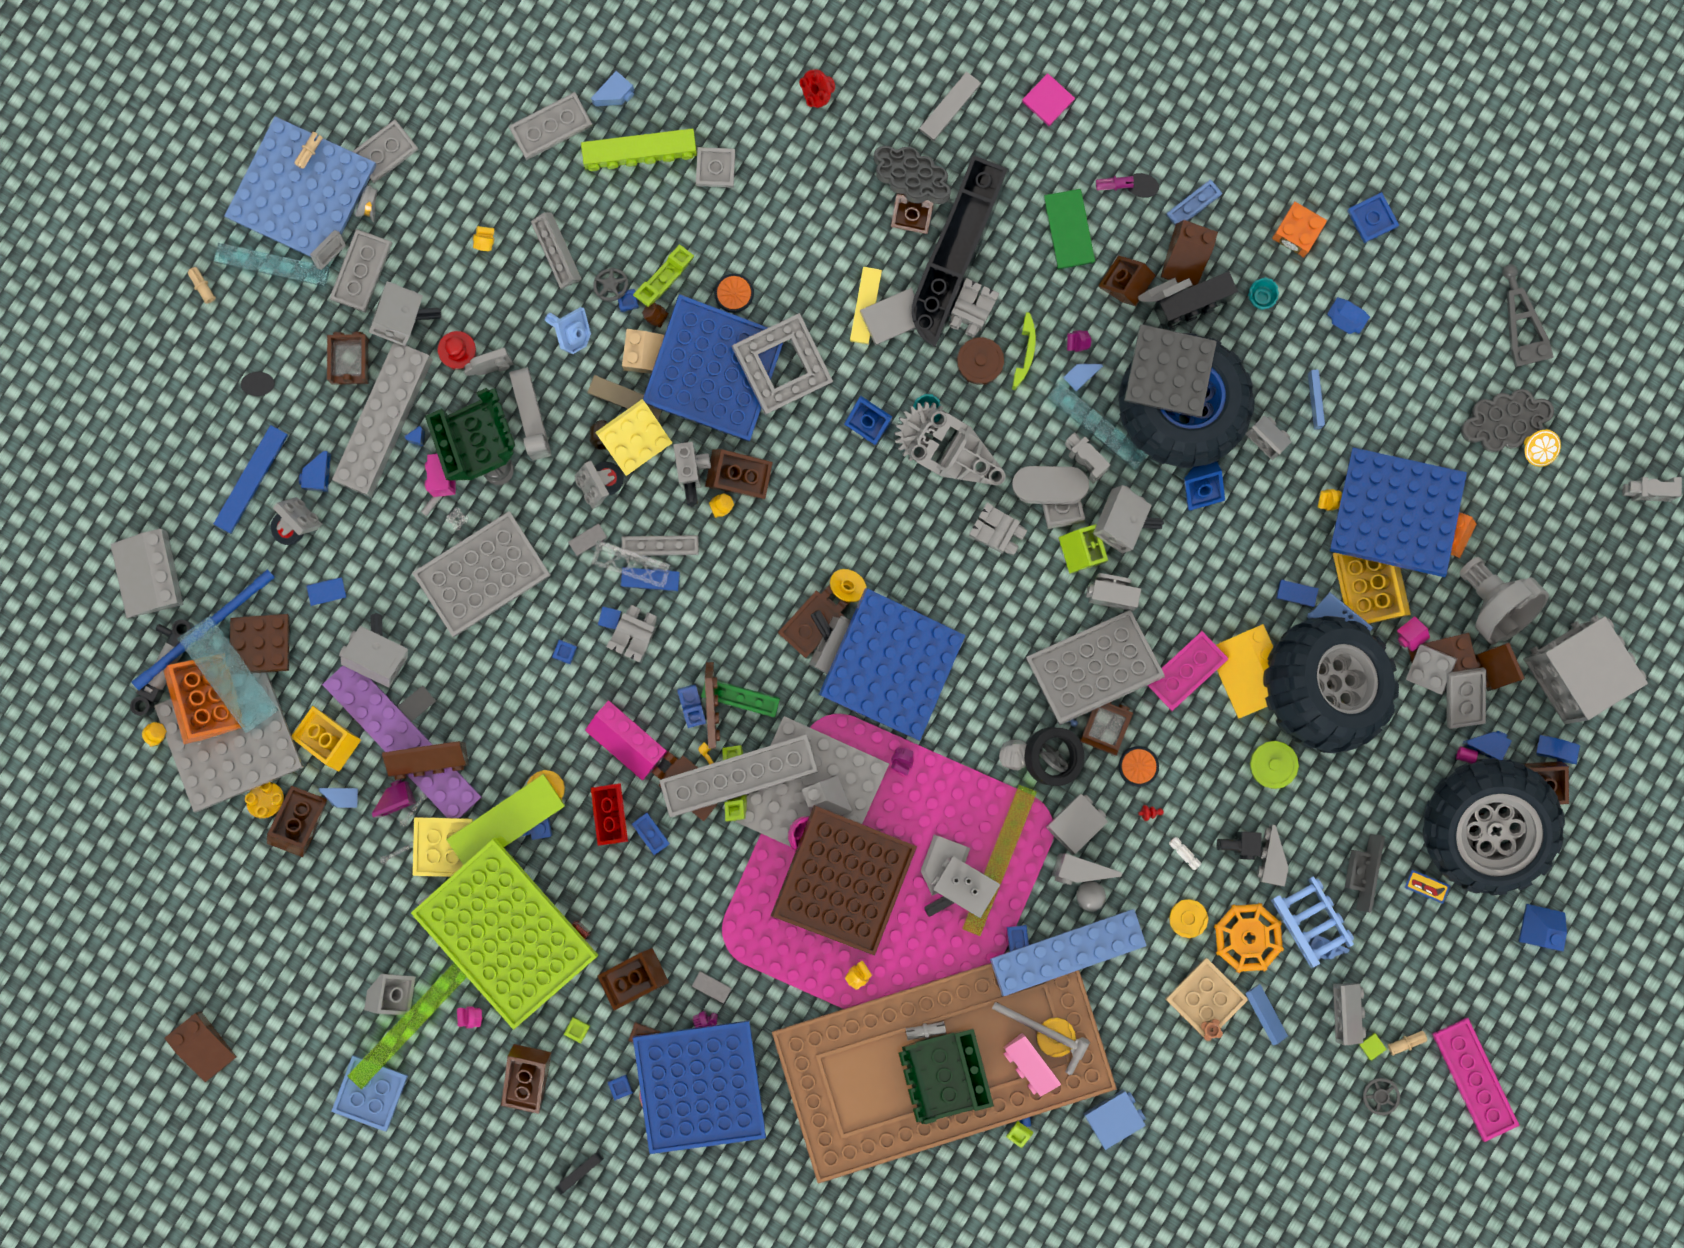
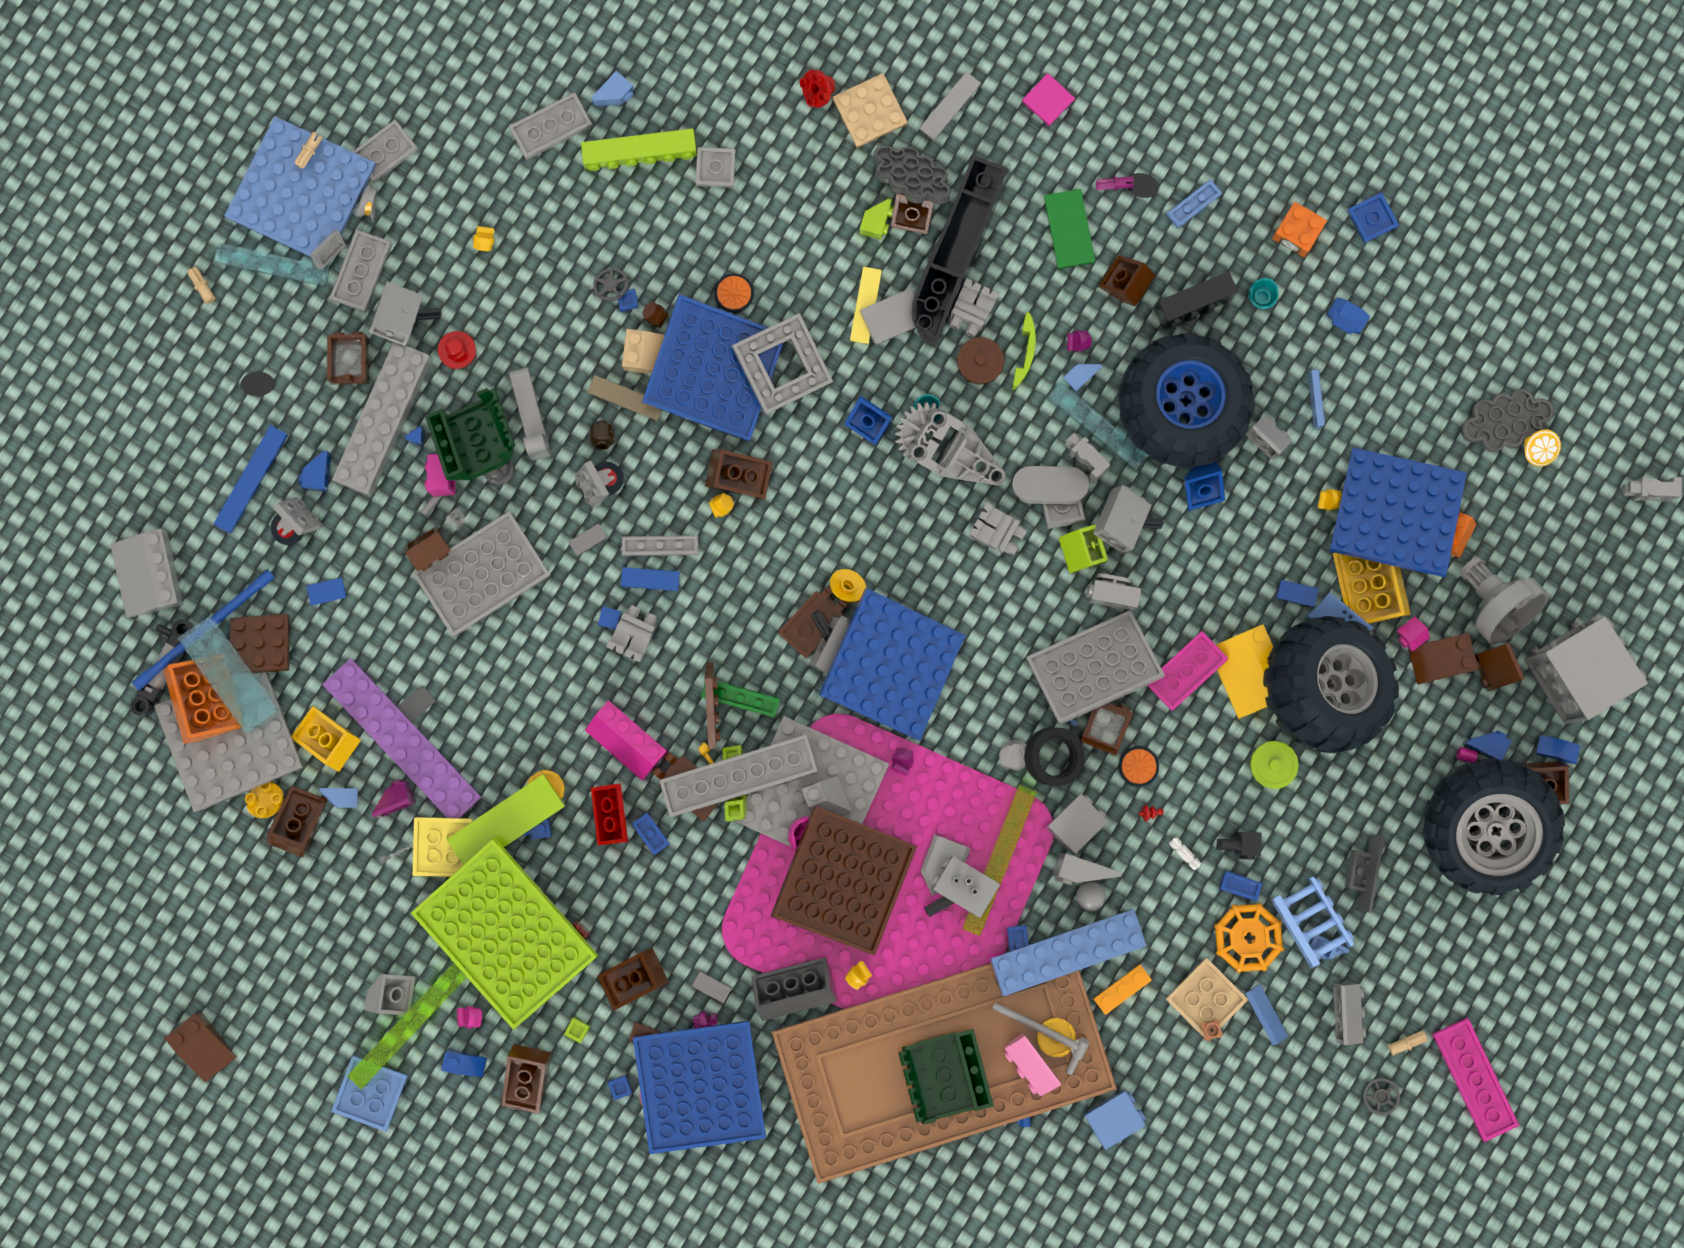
(154, 733): yellow piece -> none
(373, 654): light grey piece -> none
(404, 822): clear hinge -> none
(426, 759): reddish brown slope -> none
(427, 549): none -> reddish brown slope
(464, 1063): none -> blue slope
(489, 363): light grey plate -> none
(556, 250): light grey slope -> none
(564, 652): blue tile -> none
(571, 330): light blue piece -> none
(578, 1173): black beam -> none
(634, 437): light yellow plate -> none
(634, 557): clear fence -> none
(664, 277): lime slope -> none
(688, 469): light grey piece -> none
(691, 706): blue slope -> none
(793, 989): none -> dark grey slope
(870, 110): none -> tan plate
(875, 220): none -> lime slope
(925, 1030): light grey pin -> none
(1019, 1134): lime tile -> none
(1053, 758): dark grey wheel -> none
(1122, 989): none -> light orange plate
(1164, 290): light grey slope -> none
(1170, 371): dark grey plate -> none
(1188, 252): reddish brown slope -> none
(1188, 918): yellow tile -> none
(1241, 886): none -> blue tile
(1274, 864): light grey slope -> none
(1372, 1046): lime tile -> none
(1427, 886): slope -> none
(1431, 669): light grey plate -> none
(1466, 698): light grey tile -> none
(1532, 352): dark grey plate -> none
(1543, 928): blue slope -> none

